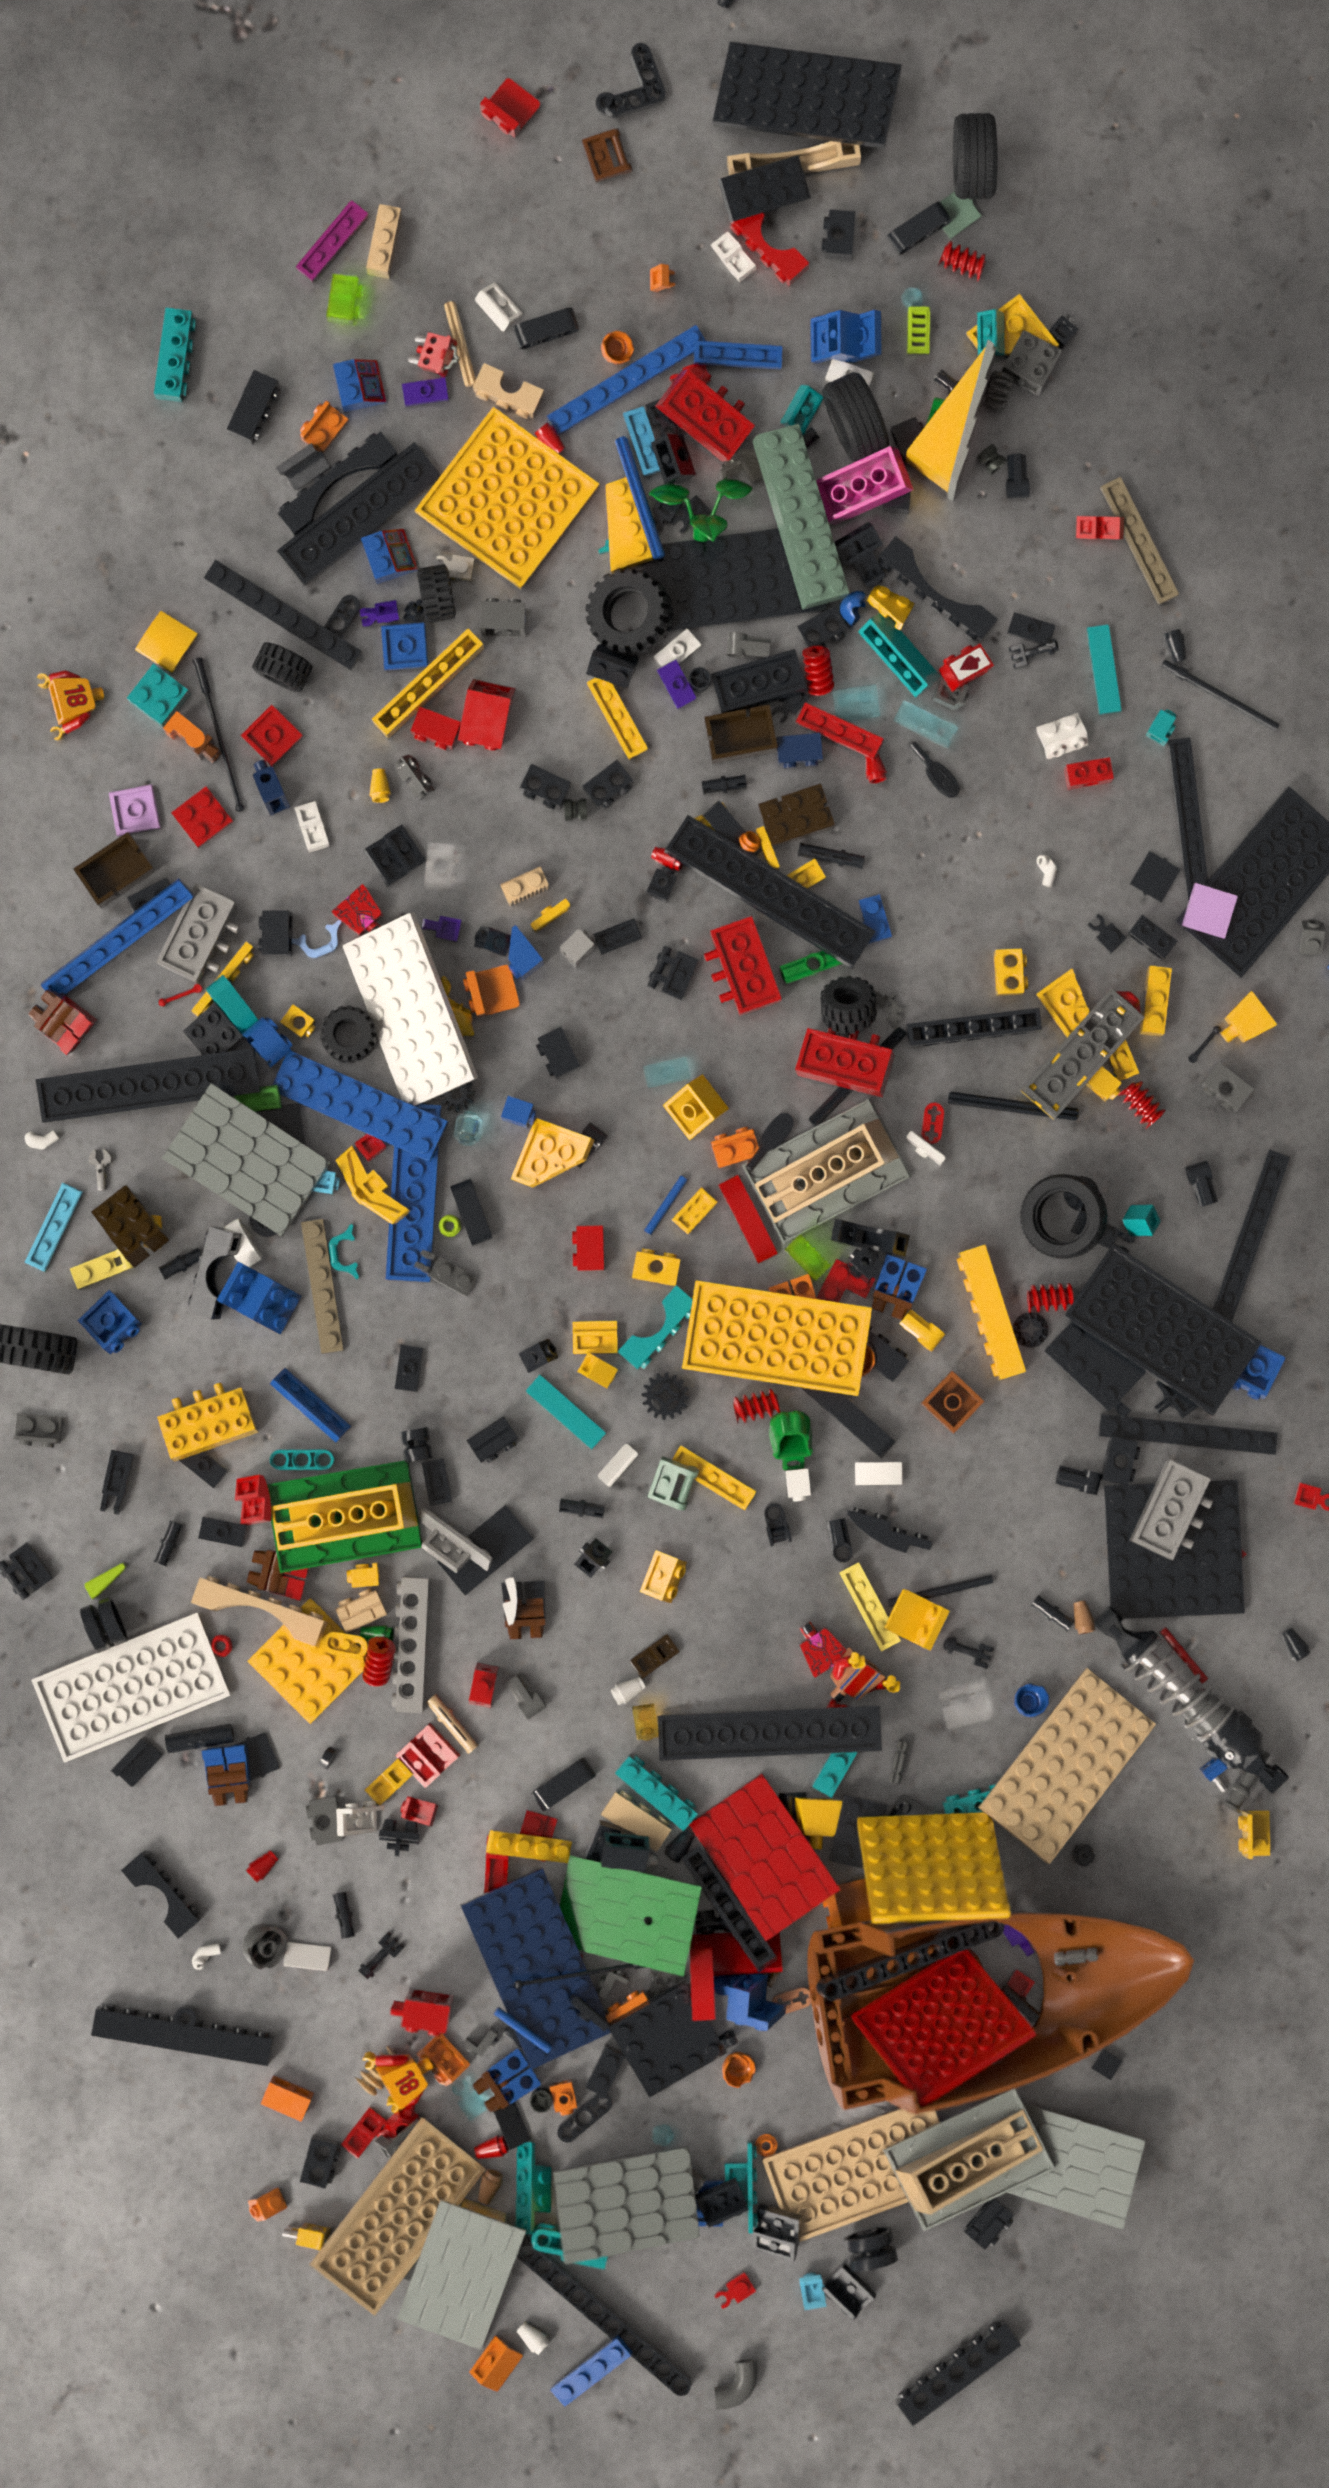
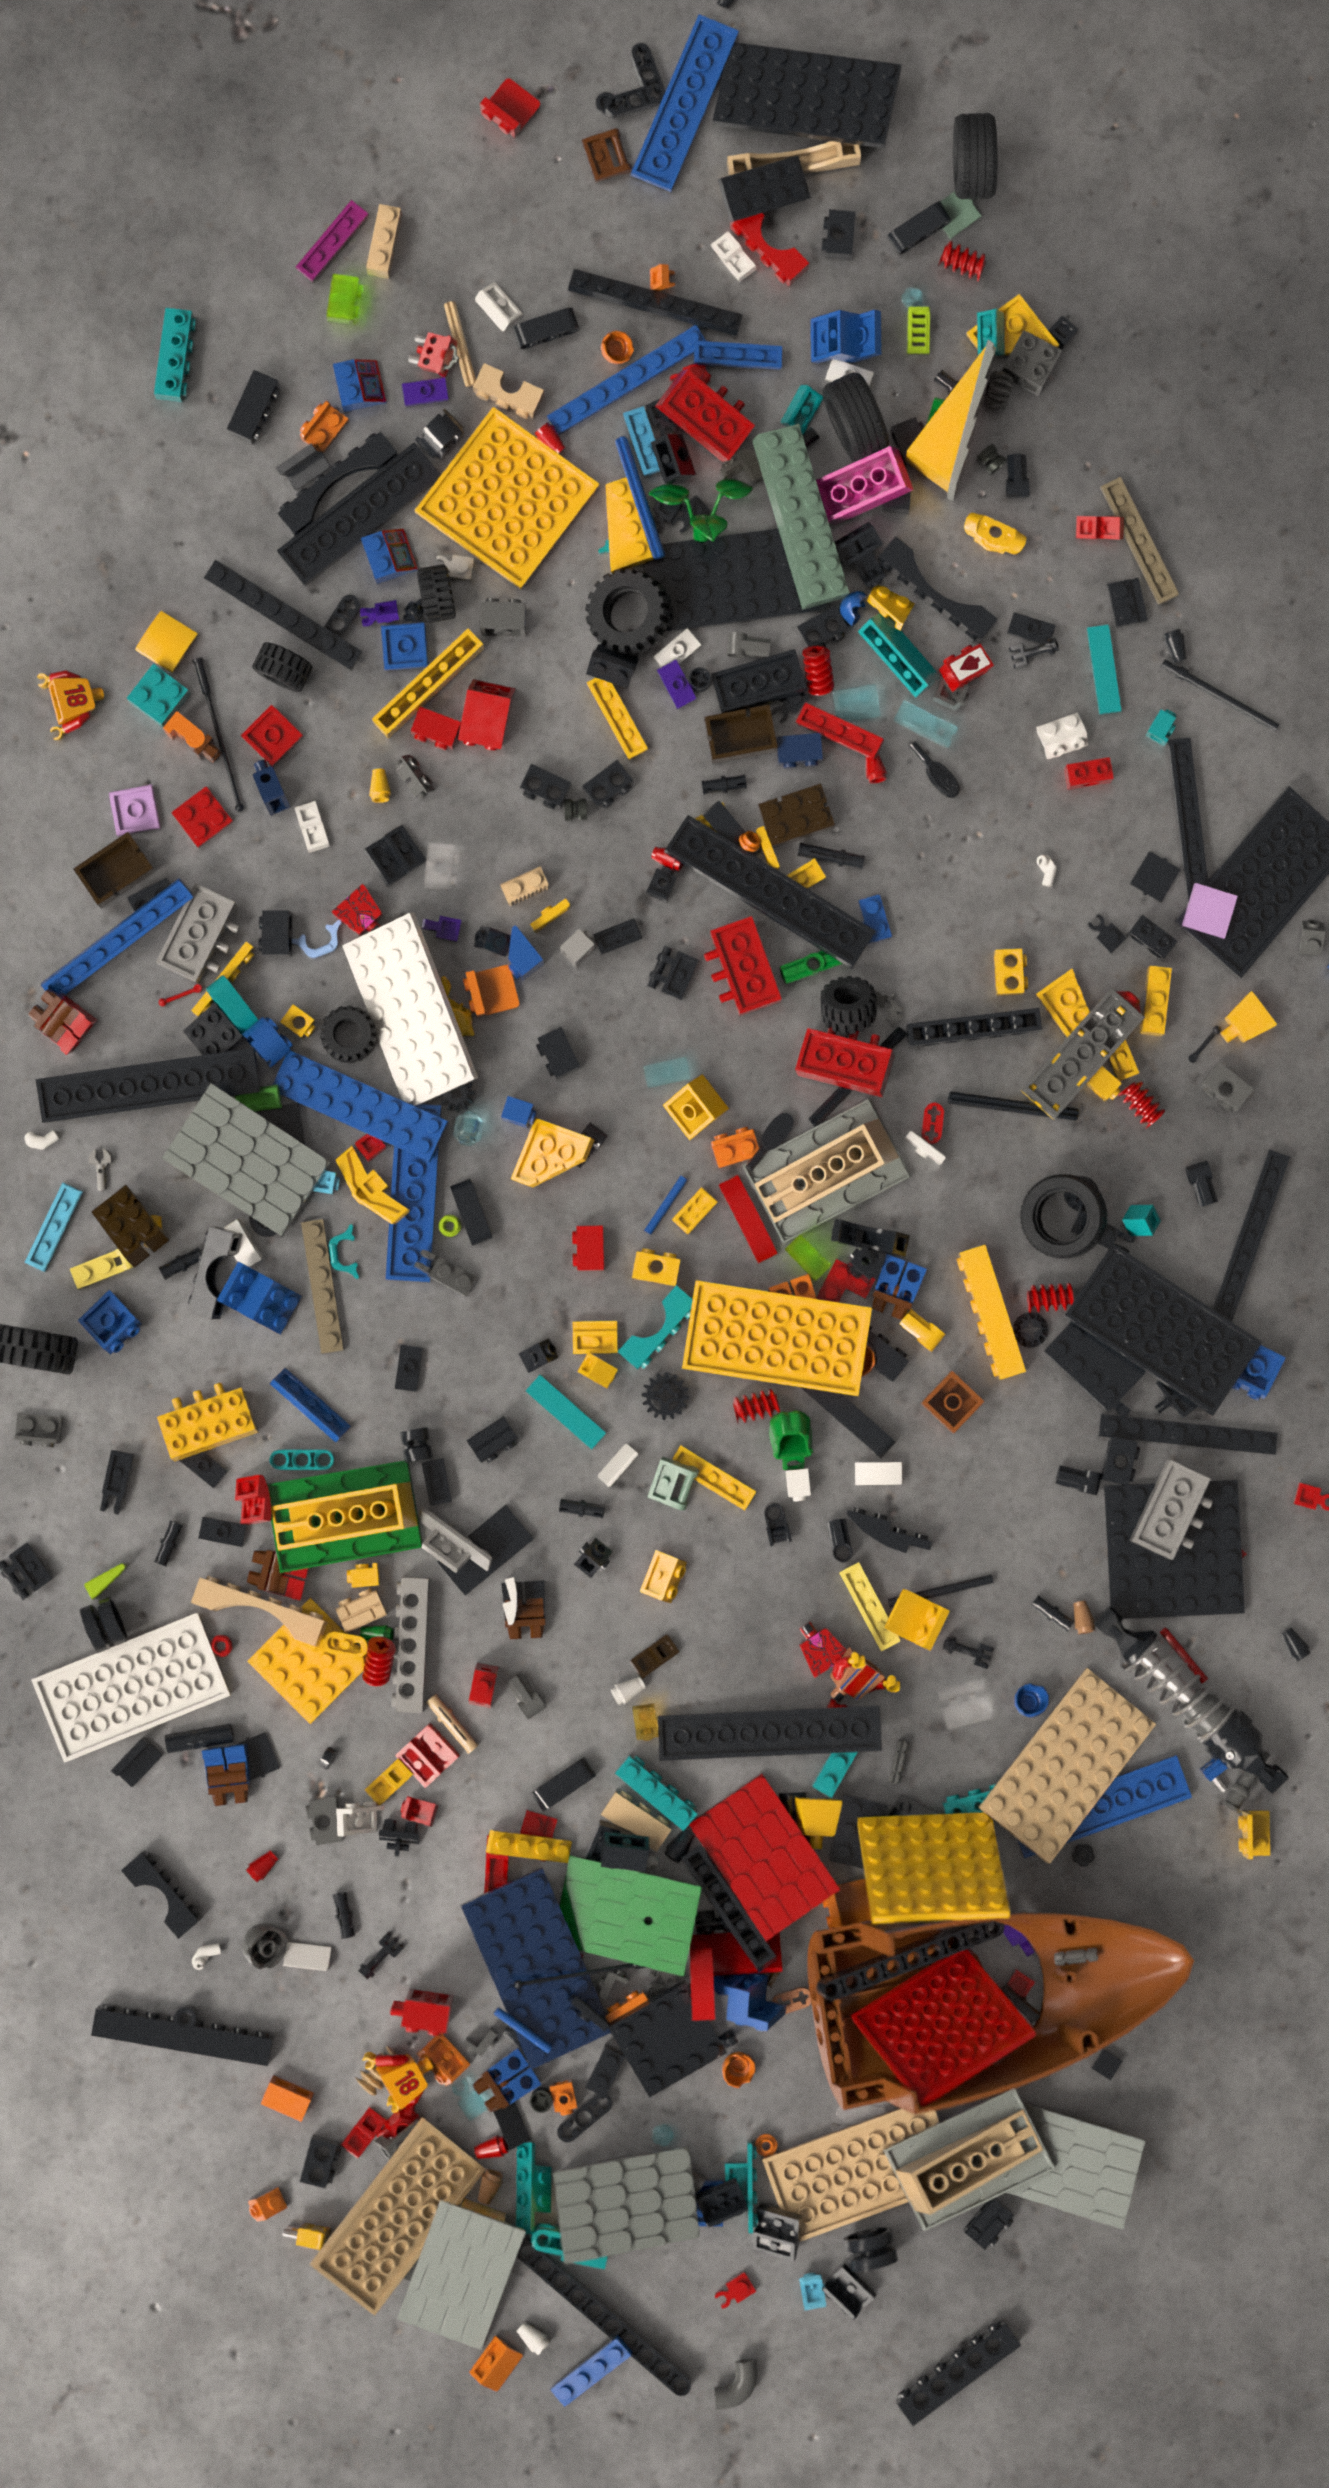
(440, 434): none -> black brick
(655, 302): none -> black plate
(684, 103): none -> blue plate
(978, 527): none -> yellow piece
(1127, 602): none -> black plate
(1133, 1796): none -> blue plate

